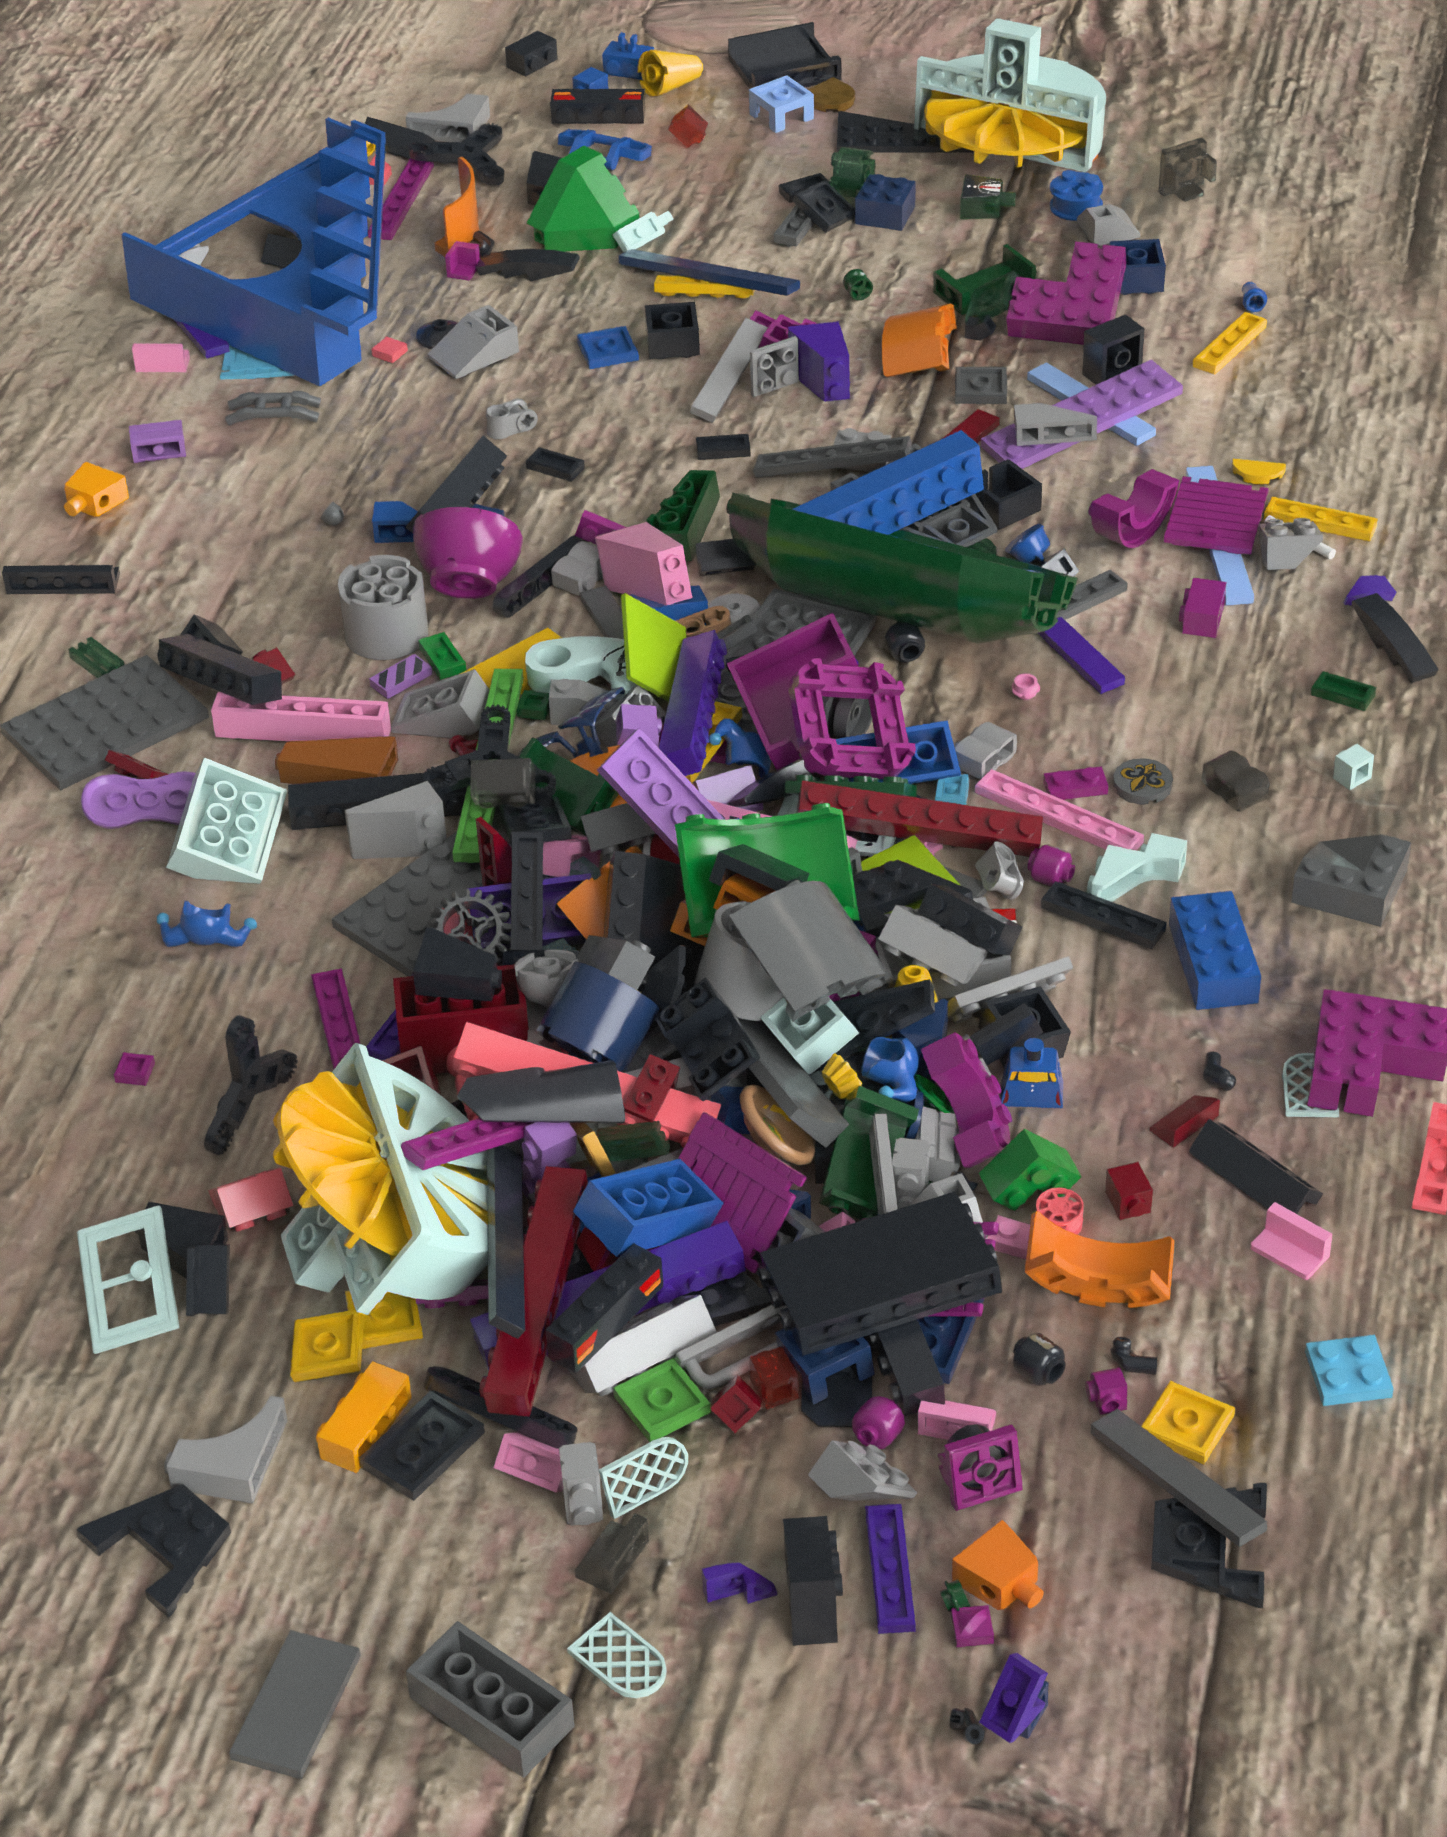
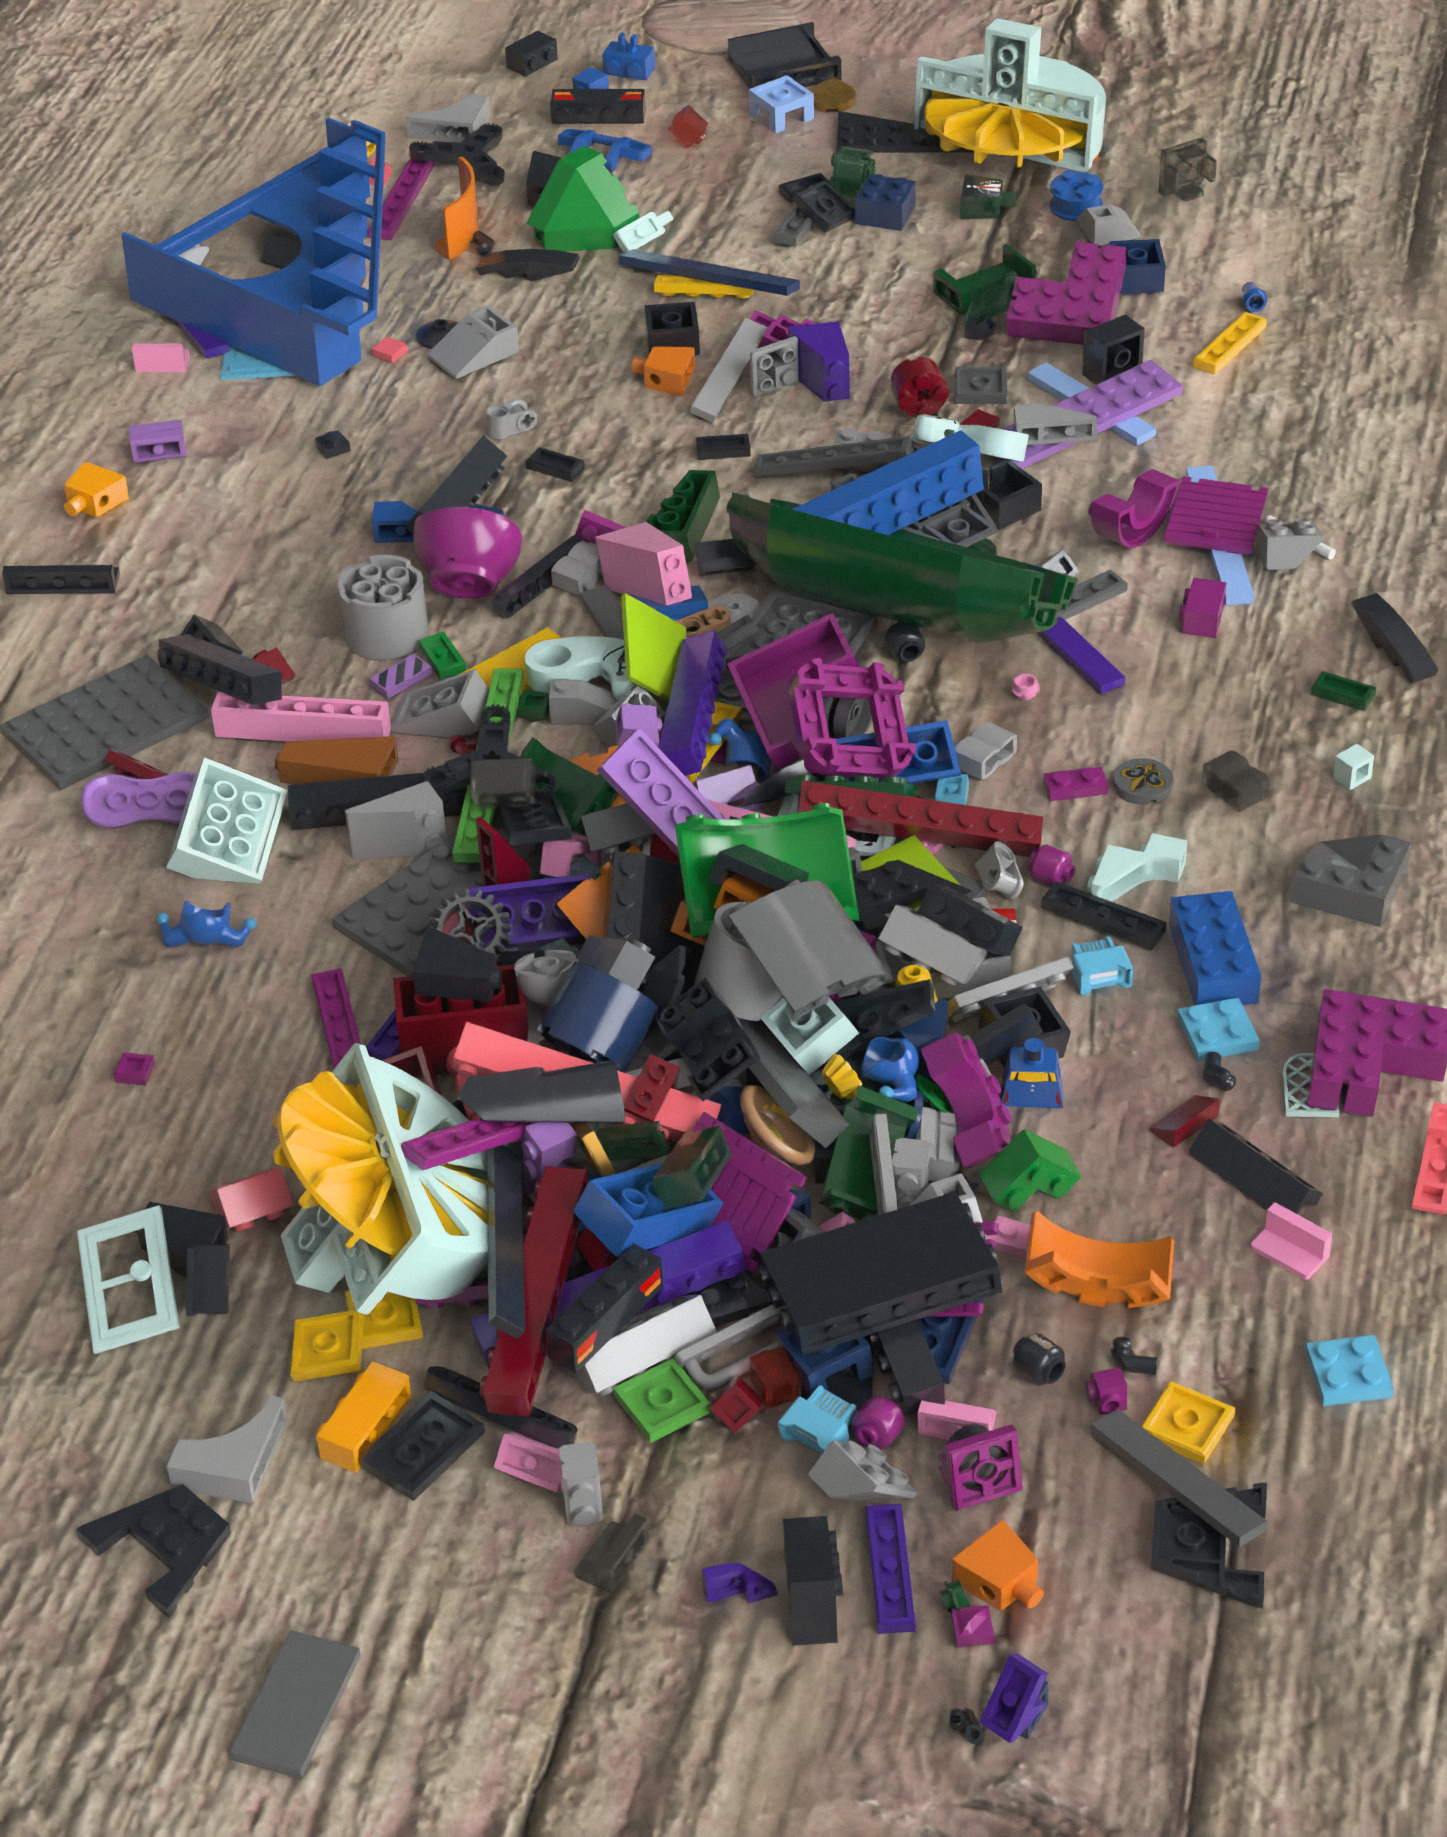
(100, 656): clear green tile -> none
(249, 1077): black piece -> none
(284, 410): dark grey piece -> none
(332, 444): none -> black plate
(333, 514): dark grey hinge -> none
(398, 137): black panel -> none
(462, 260): magenta panel -> none
(490, 1699): dark grey brick -> none
(527, 891): black plate -> none
(574, 1650): light aqua window -> none
(586, 717): dark blue plant -> none
(607, 347): blue tile -> none
(616, 1511): light aqua window -> none
(667, 70): yellow cone -> none
(667, 369): none -> orange torso
(692, 1167): none -> clear green brick
(817, 1420): none -> medium azure piece
(857, 284): dark green wheel -> none
(917, 340): orange panel -> none
(919, 387): none -> dark red brick
(991, 440): none -> light aqua animal
(1029, 544): blue piece -> none
(1057, 812): bright pink tile -> none
(1061, 1209): coral wheel -> none
(1100, 966): none -> medium azure piece
(1129, 1190): dark red brick -> none
(1218, 1028): none -> medium azure plate
(1258, 471): yellow tile -> none
(1326, 519): yellow tile -> none
(1369, 585): dark purple slope -> none

